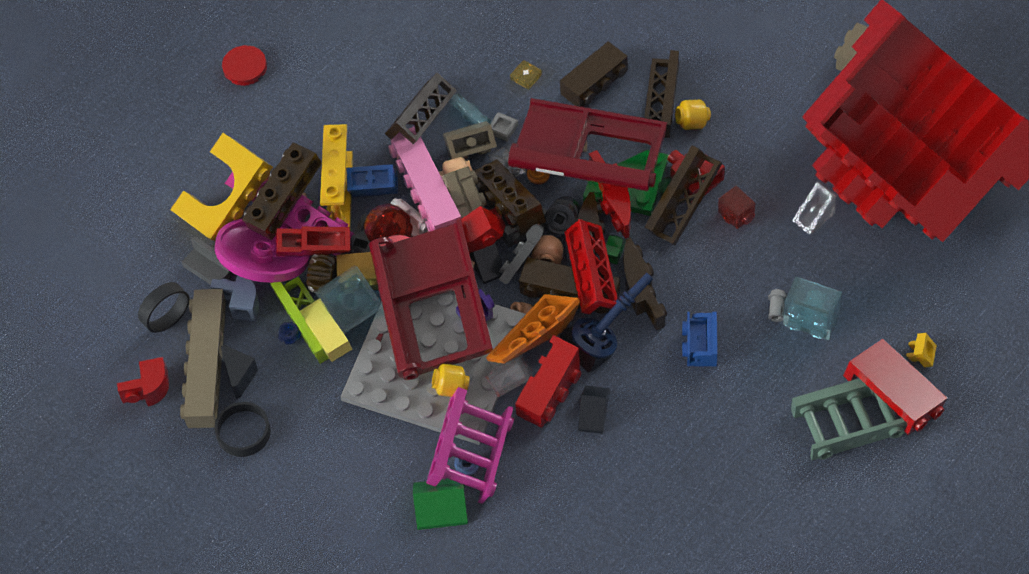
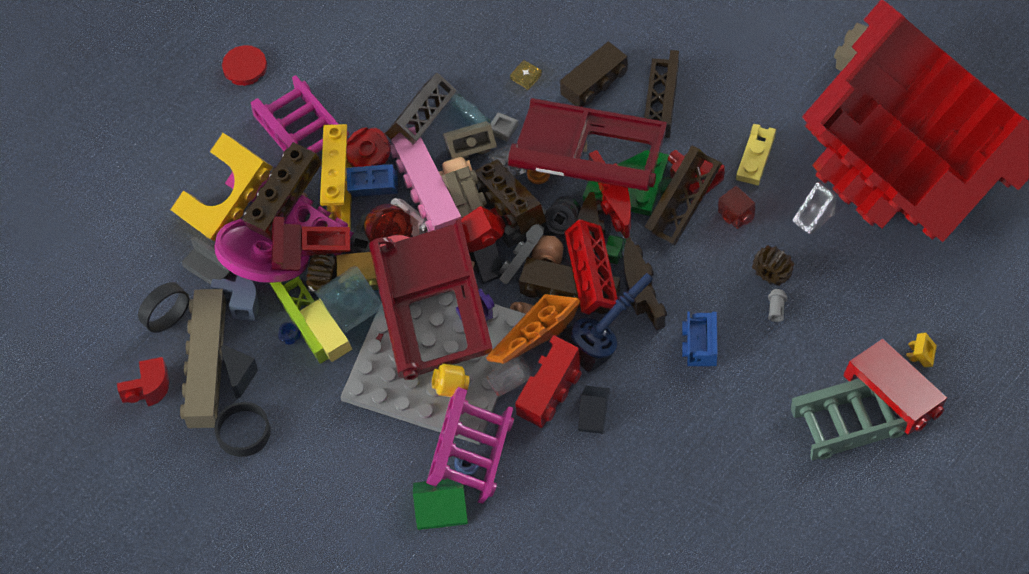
(276, 127): none -> dark pink fence
(286, 246): none -> dark red panel
(367, 148): none -> red tile
(692, 114): yellow head -> none
(755, 155): none -> light yellow plate
(773, 265): none -> dark brown gear
(812, 308): clear light blue brick -> none

